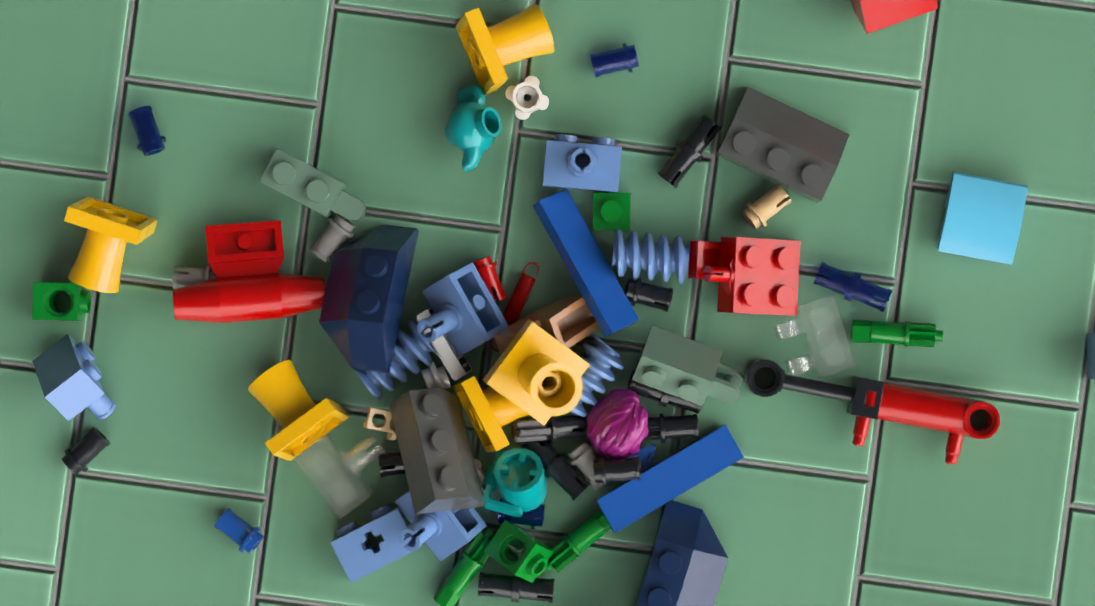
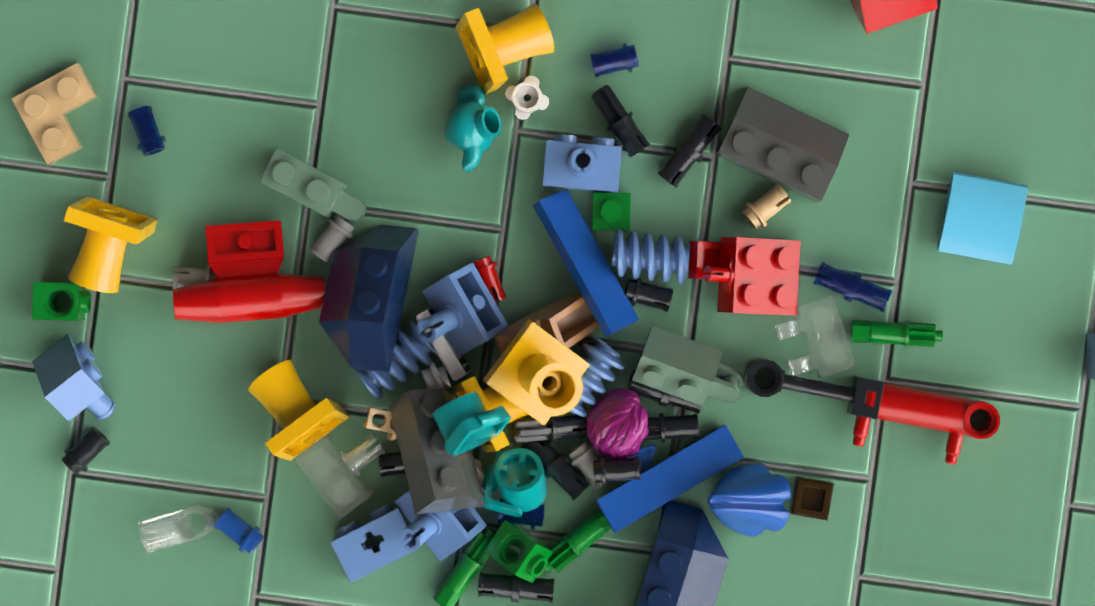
(45, 109): none -> tan plate
(175, 527): none -> clear piece
(468, 424): none -> teal piece
(518, 298): red piece -> none
(619, 120): none -> black axle
(751, 500): none -> blue hat
(811, 498): none -> dark brown tile

